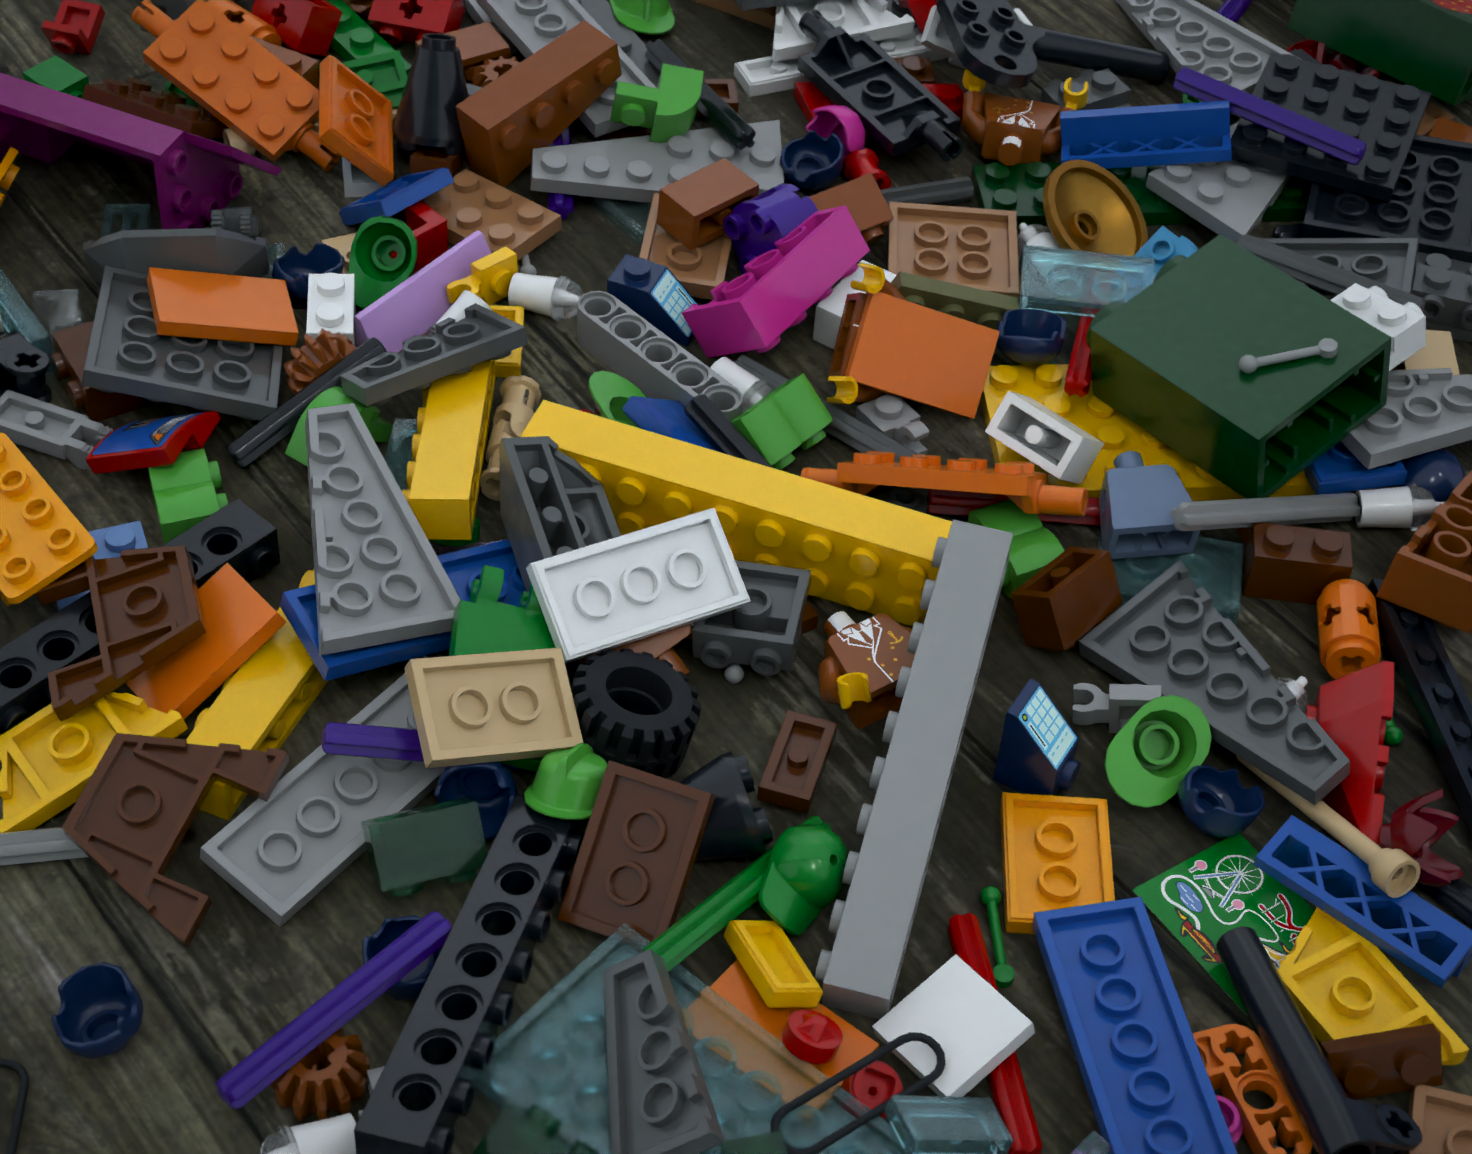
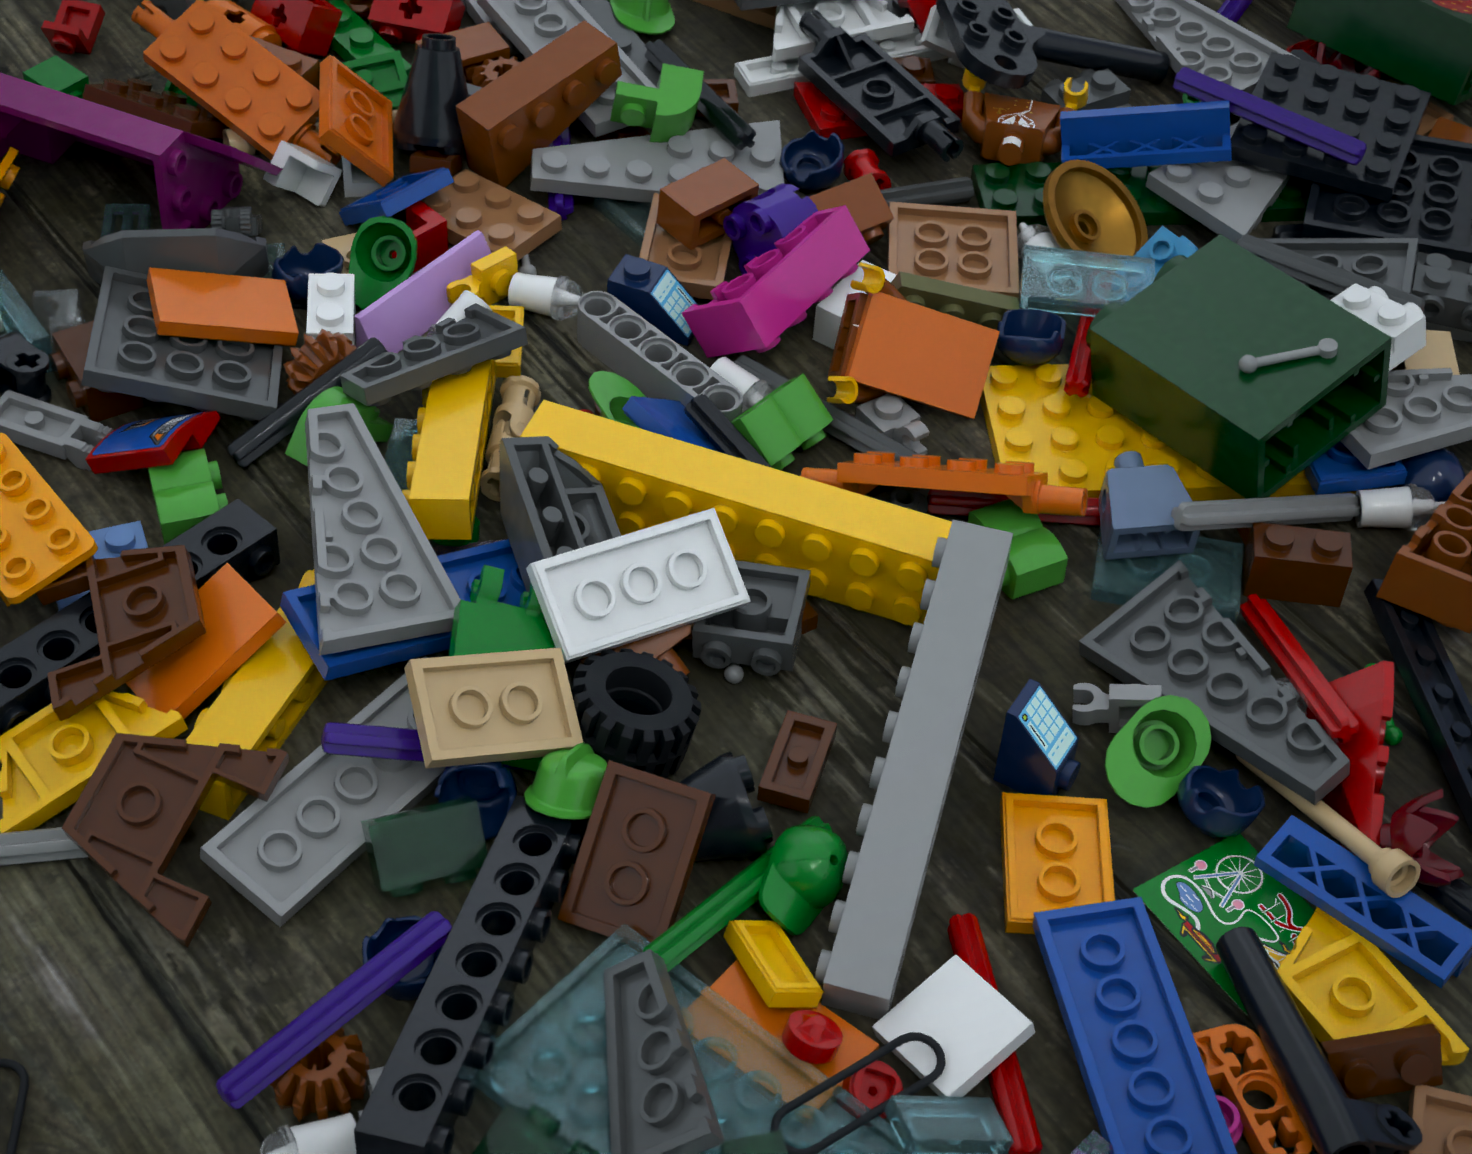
(97, 1011): dark blue hair -> none
(304, 173): none -> white panel
(842, 122): dark pink hair -> none
(863, 665): dark orange torso -> none
(1003, 973): green hinge -> none
(1044, 437): white brick -> none
(1067, 598): reddish brown brick -> none
(1299, 669): none -> red axle
(1347, 628): orange piece -> none

